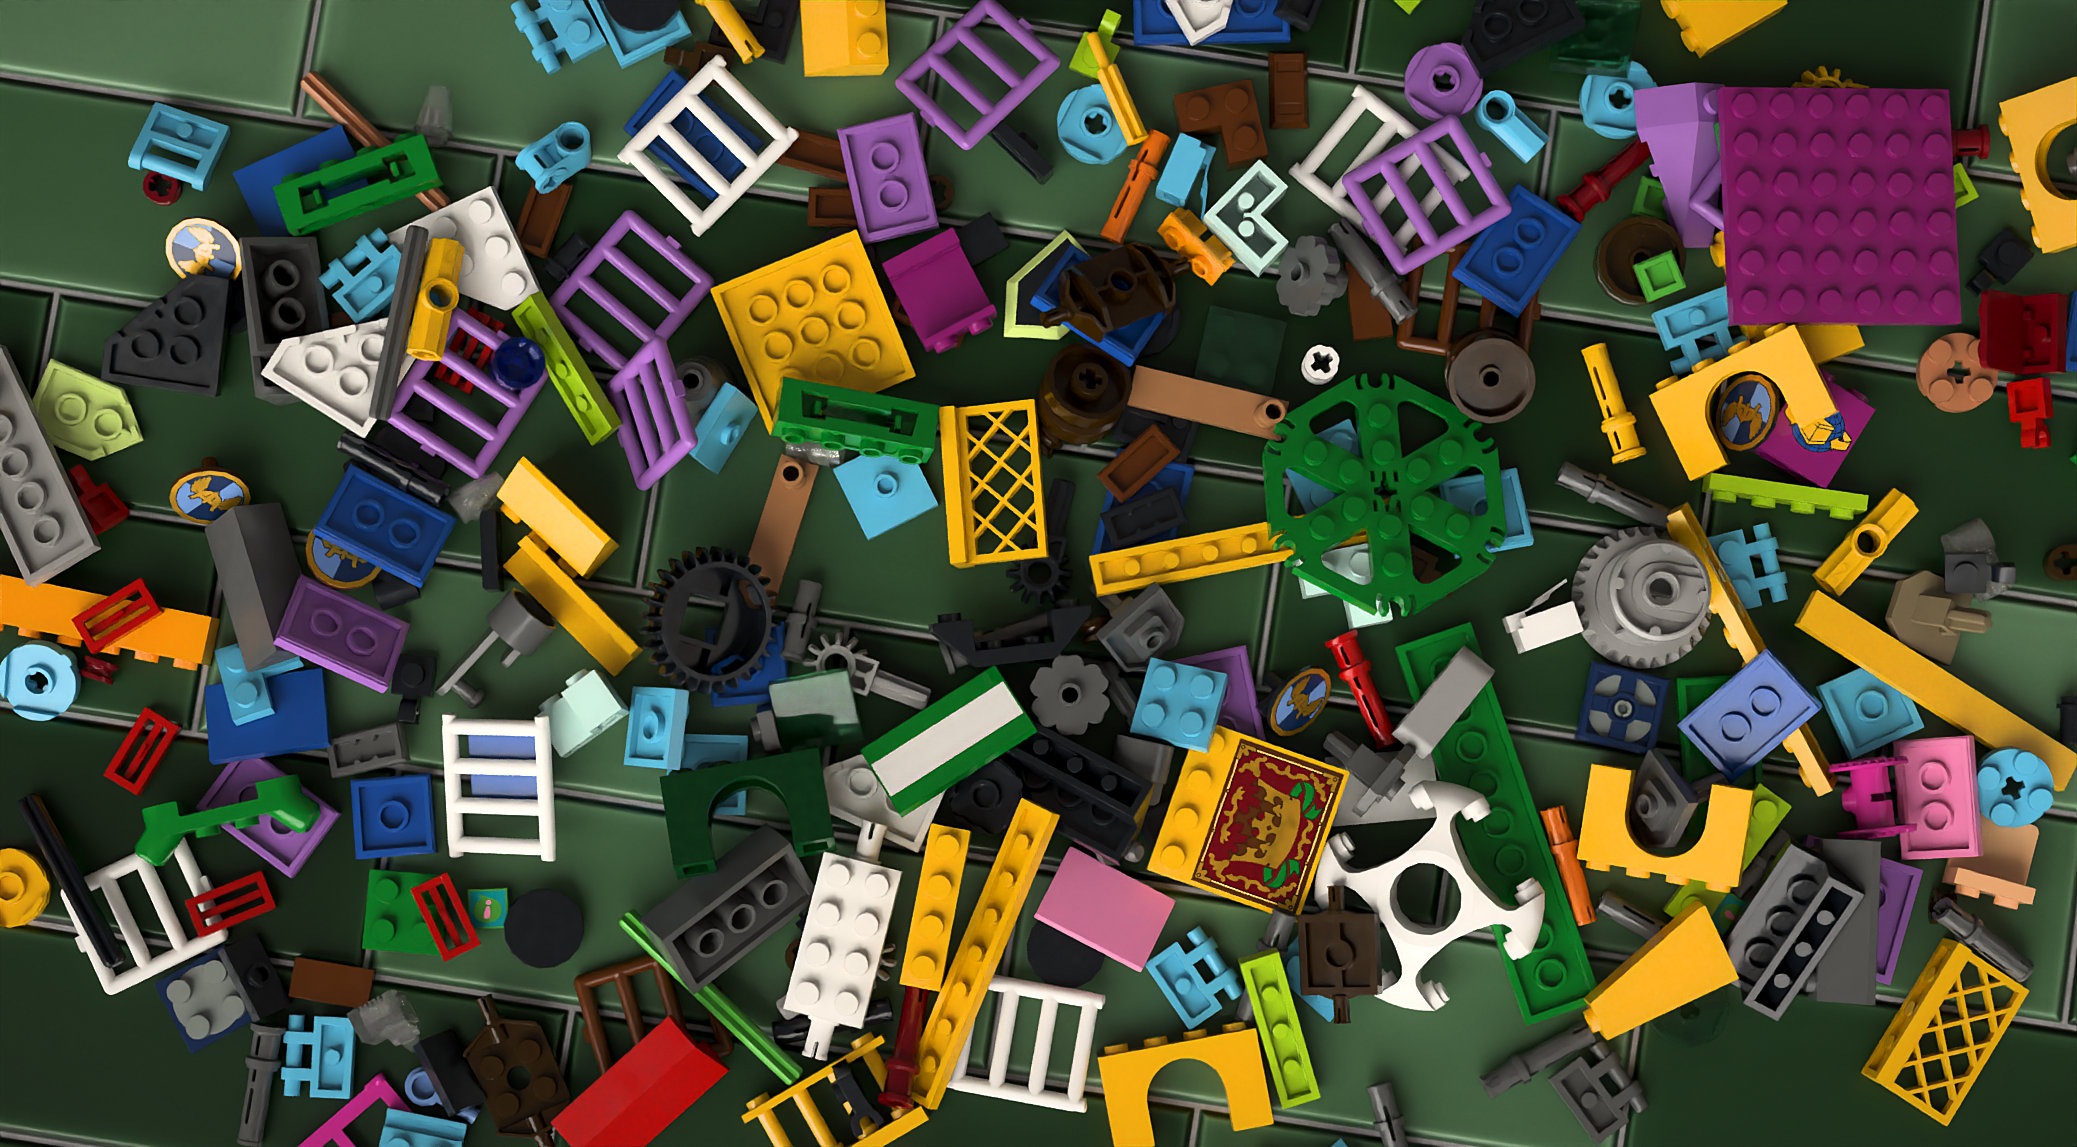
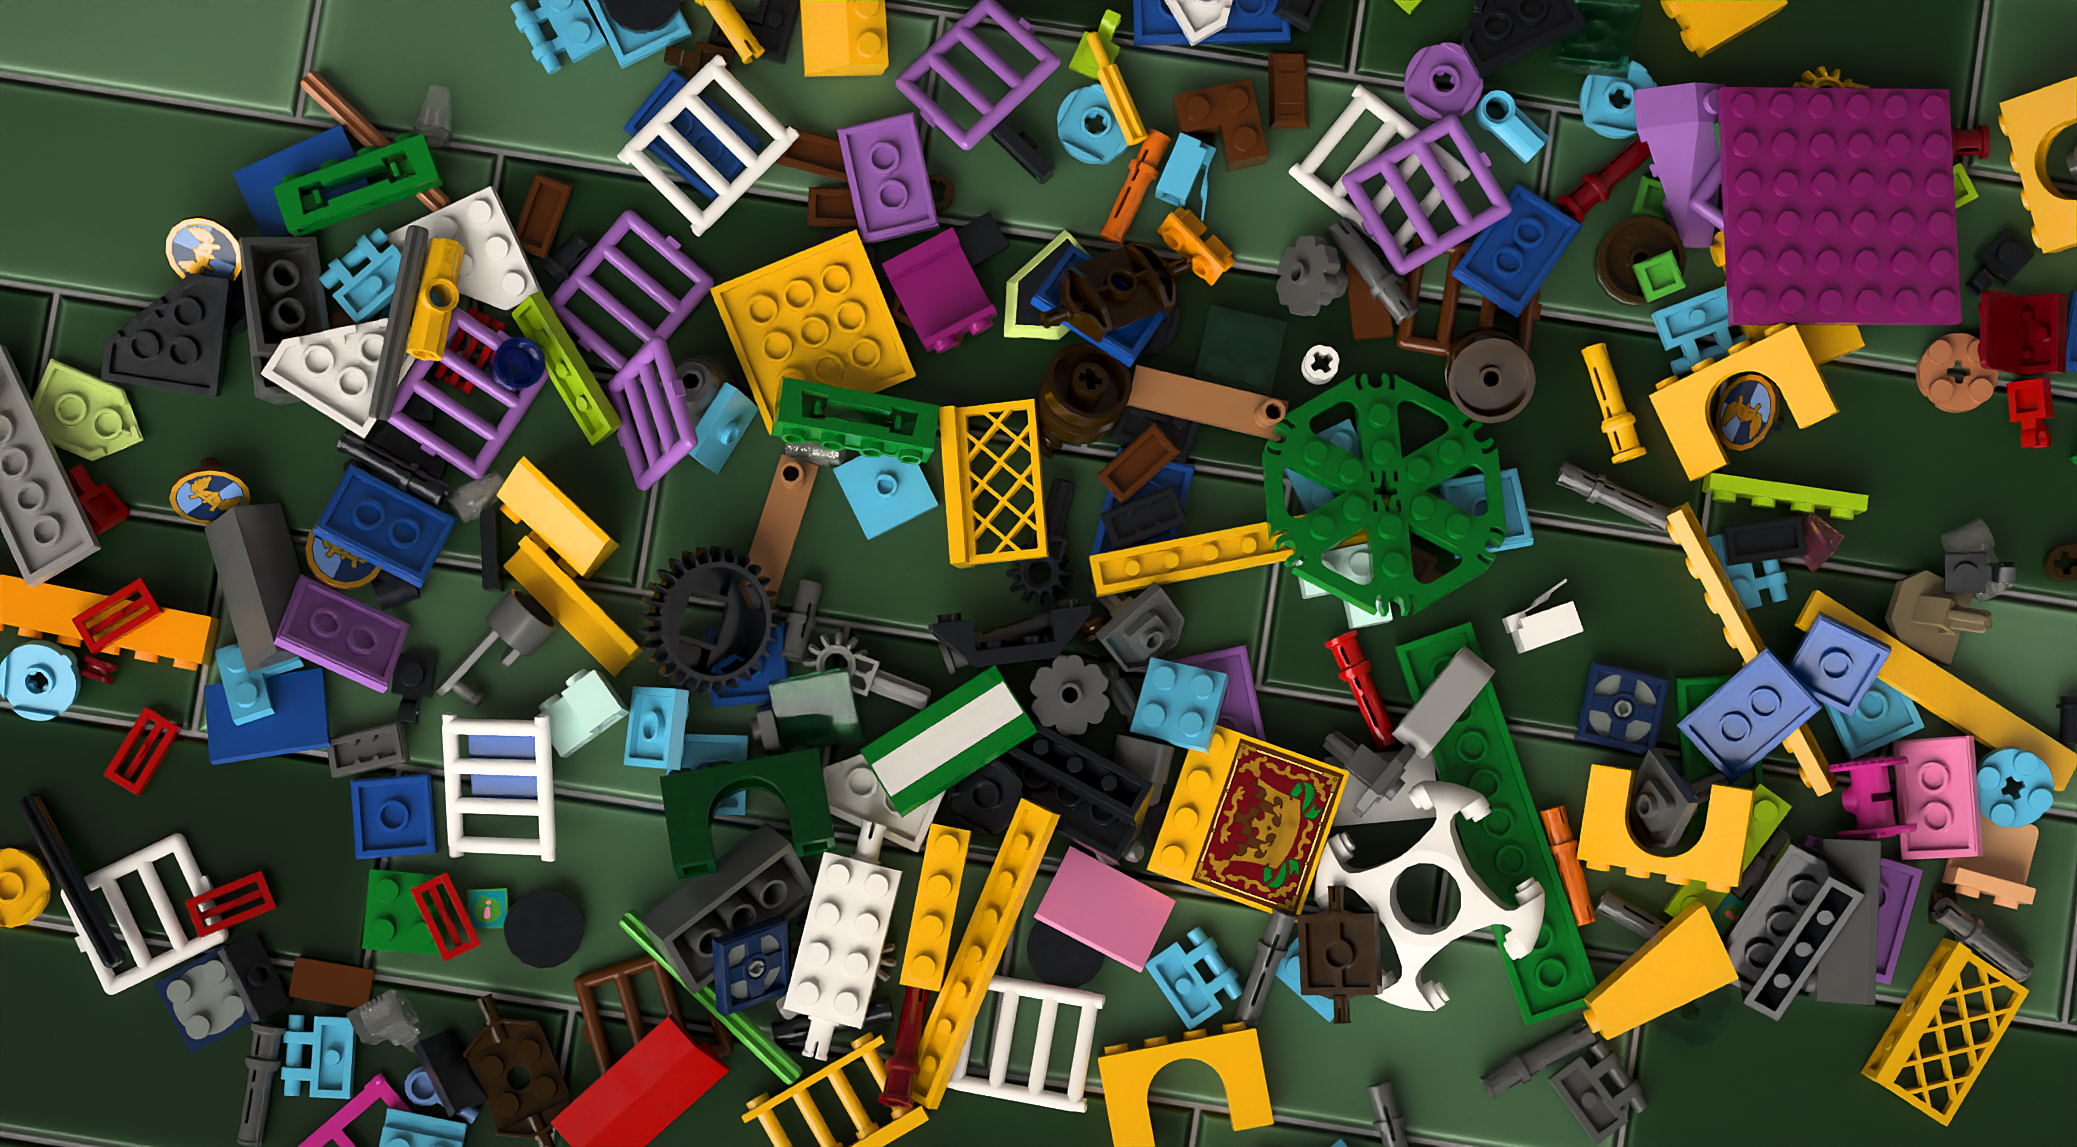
(167, 200): dark red bush -> none
(170, 821): green plate -> none
(184, 135): medium azure plate -> none
(271, 838): medium lavender tile -> none
(550, 160): medium azure piece -> none
(751, 965): none -> dark blue piece
(848, 1089): black plate -> none
(1240, 218): light aqua brick -> none
(1279, 1028): lime plate -> none
(1294, 700): shield -> none
(1617, 604): light grey piece -> none
(1763, 541): none -> black tile
(1818, 450): magenta panel -> none
(1820, 541): none -> clear pink slope
(1838, 662): none -> tile
(1882, 526): yellow piece -> none

